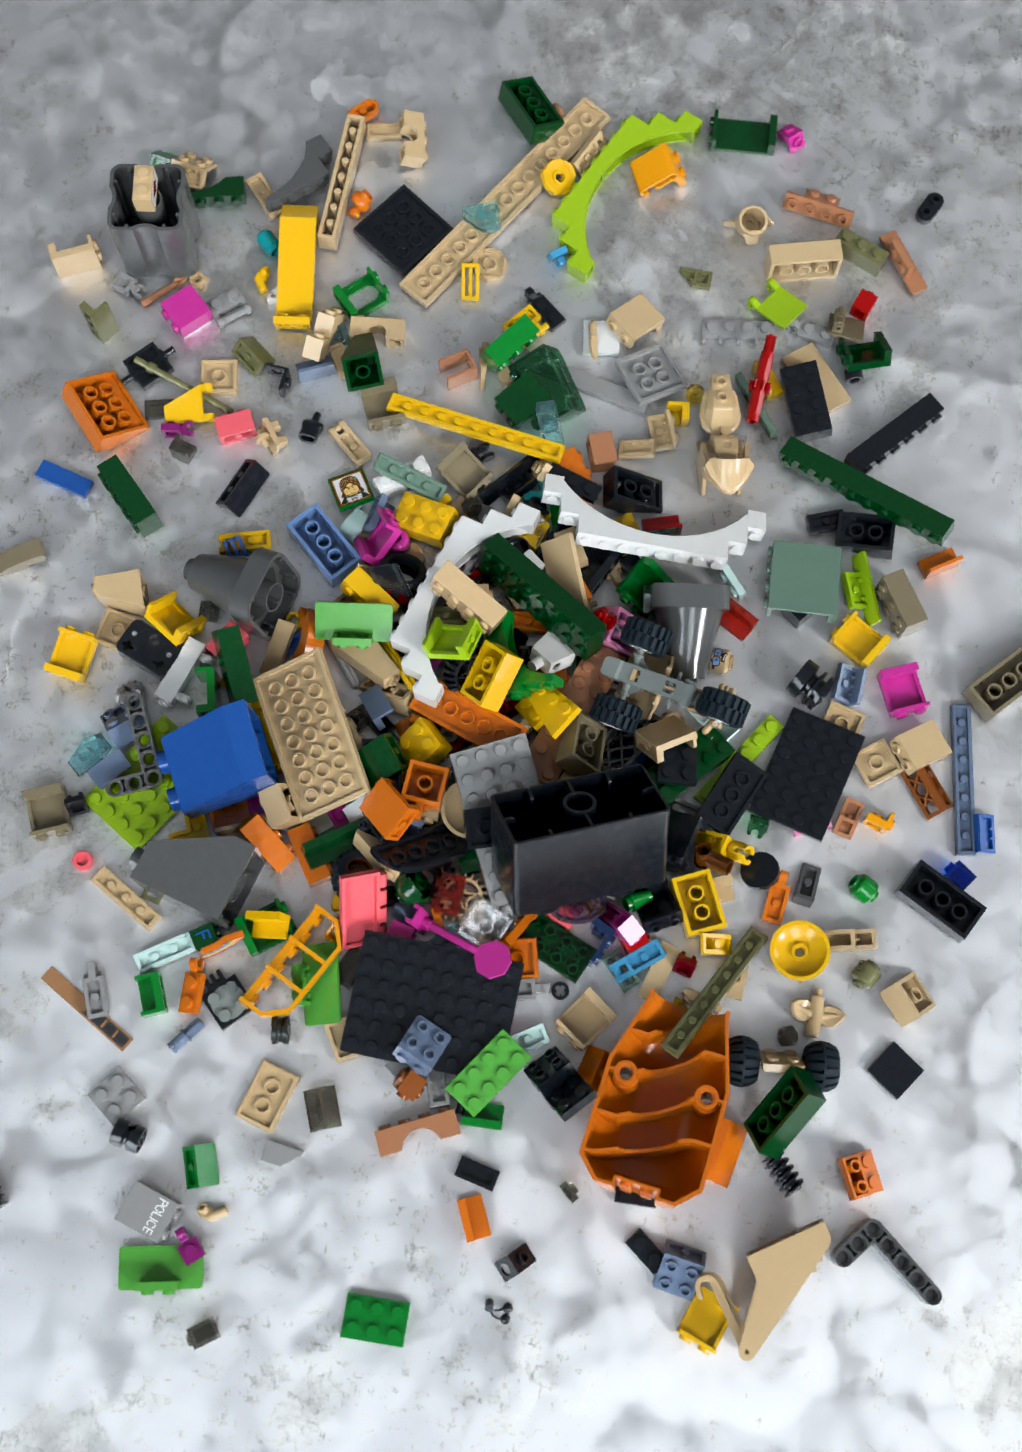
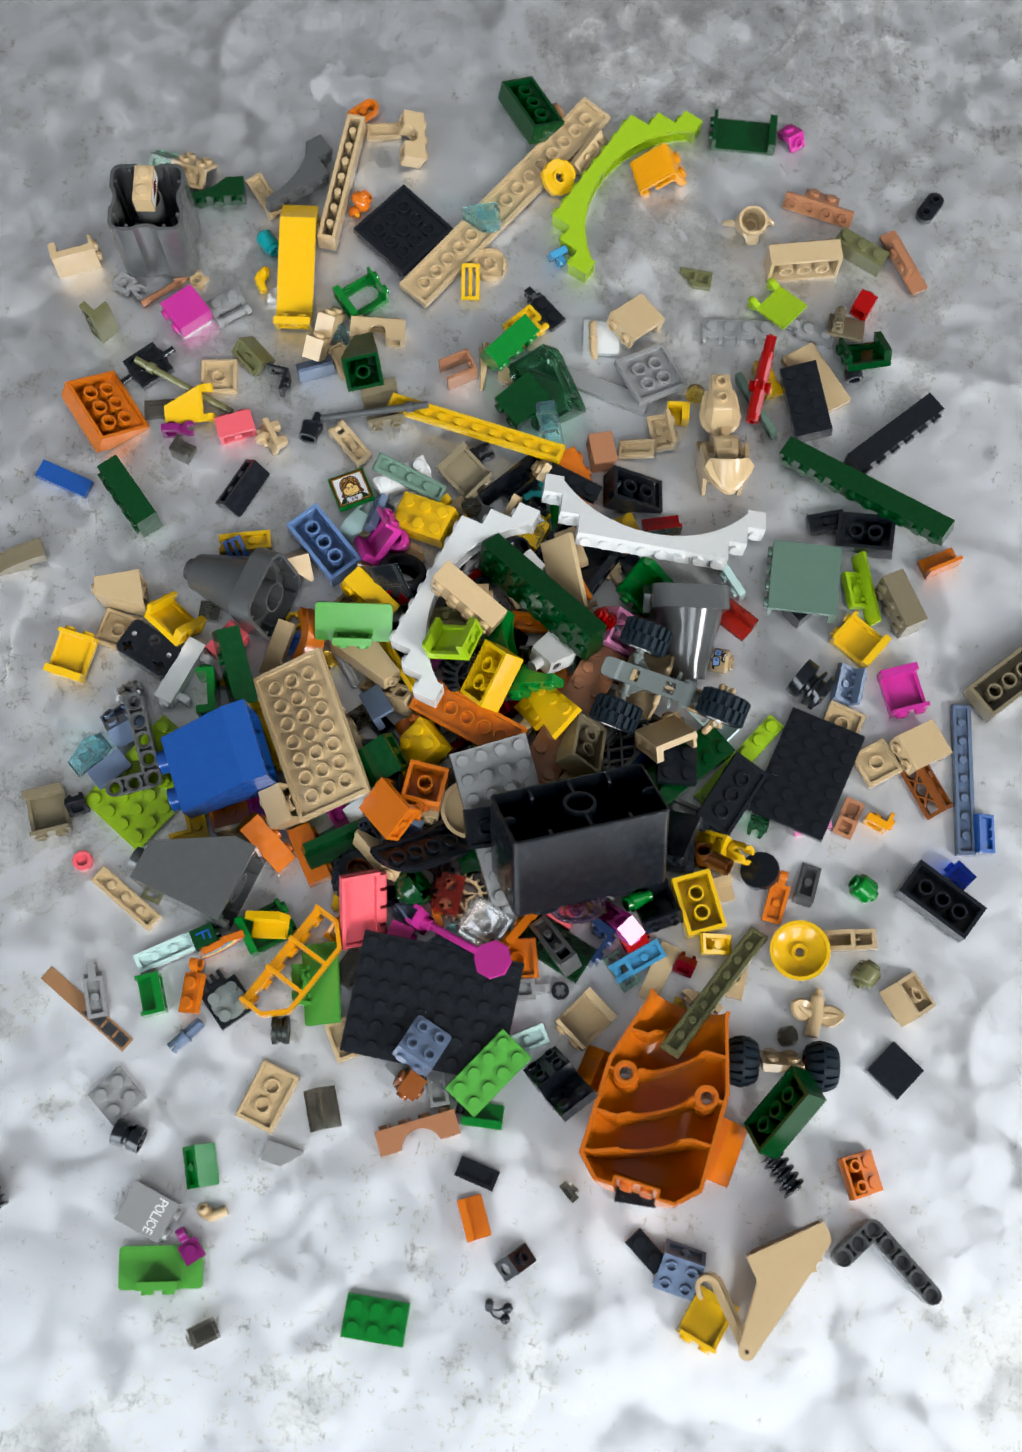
(301, 562): none -> tan slope
(330, 659): none -> clear yellow tile
(409, 406): none -> dark grey bar
(555, 945): none -> dark grey slope

